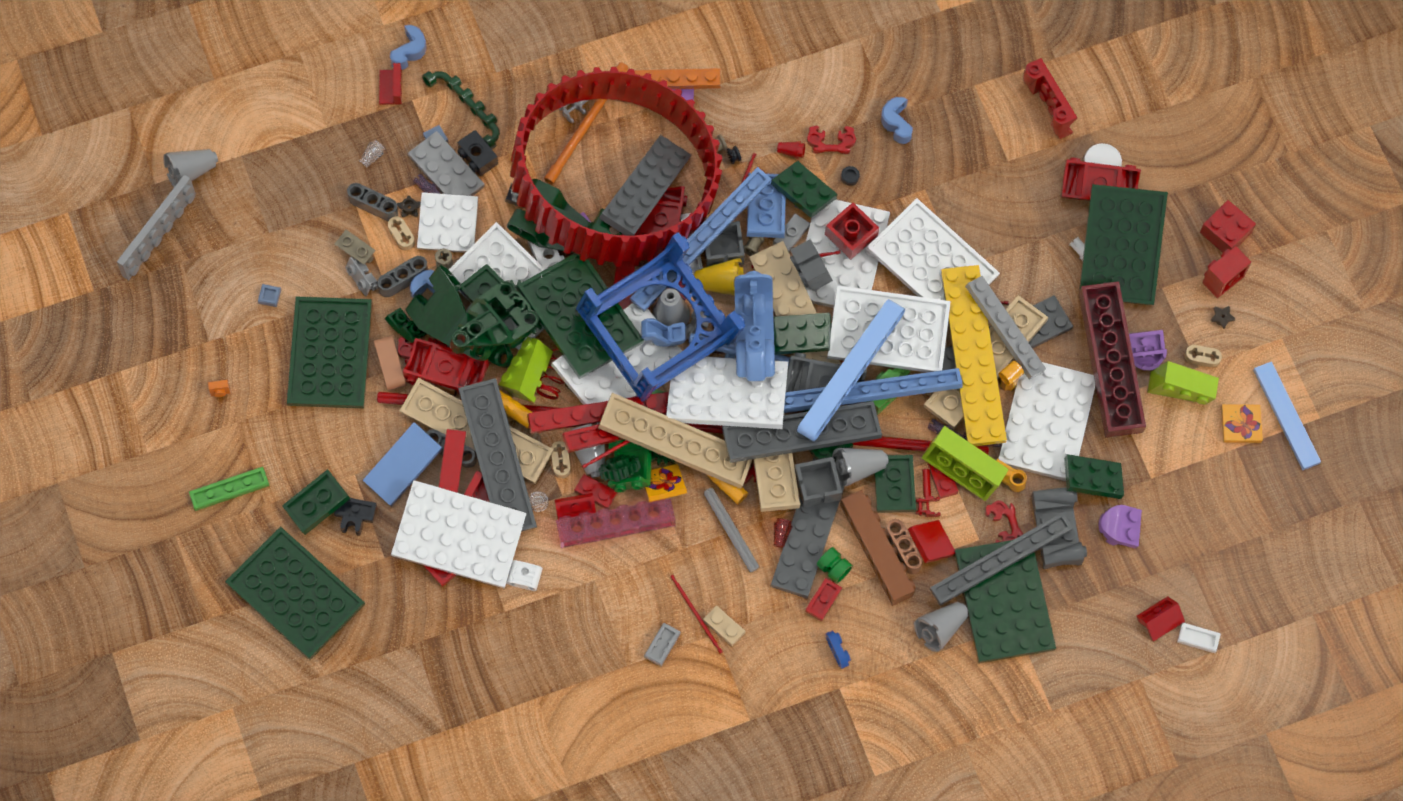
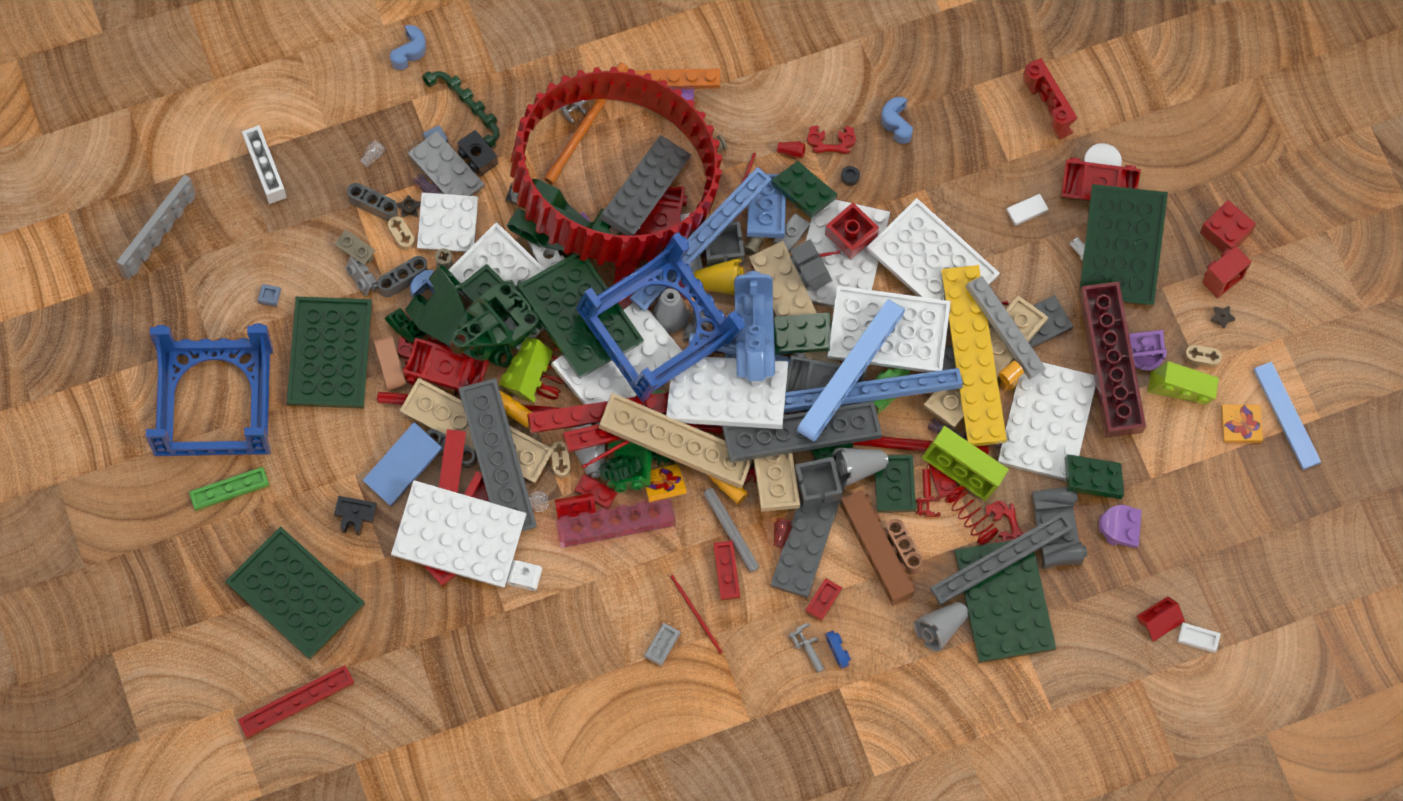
(168, 350): none -> blue arch
(190, 163): light grey cone -> none
(219, 388): orange plate -> none
(264, 164): none -> white brick
(296, 701): none -> red plate
(316, 502): dark green plate -> none
(390, 85): red panel -> none
(662, 334): medium blue animal -> none
(724, 626): tan plate -> none
(726, 570): none -> red plate
(734, 154): black bush -> none
(807, 646): none -> light grey piece
(834, 565): green wheel -> none
(931, 541): red tile -> none
(981, 540): none -> red piece
(1011, 475): light orange piece -> none
(1027, 209): none -> white tile

